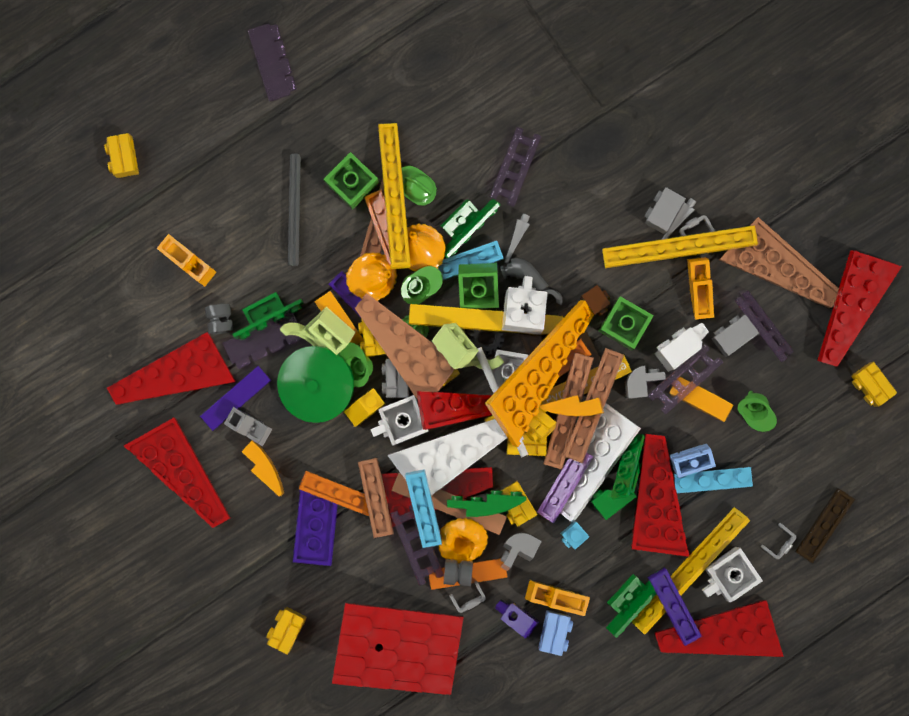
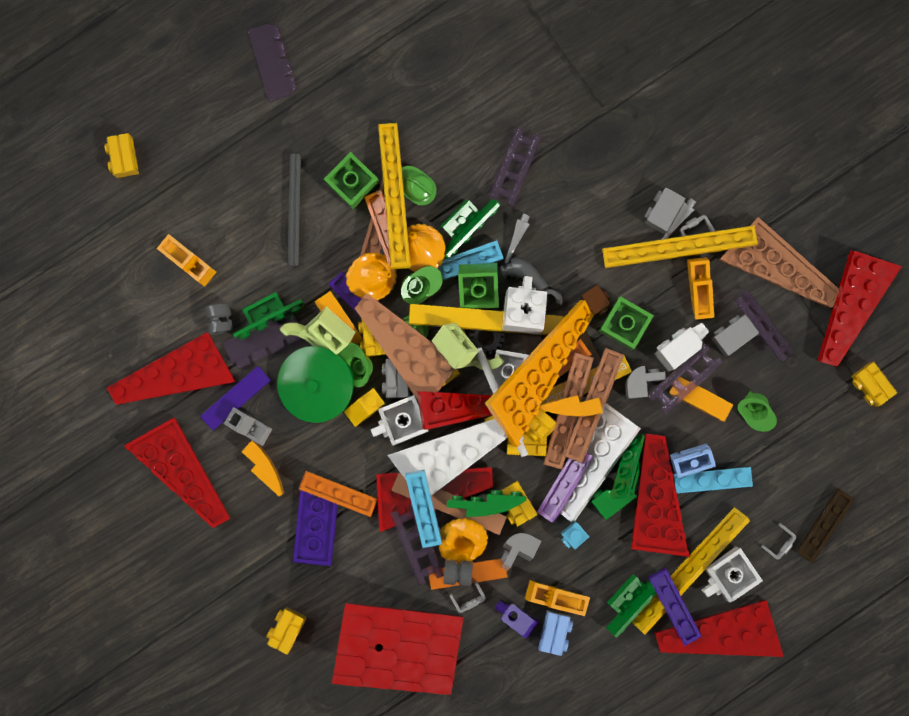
(375, 498): nougat tile -> none

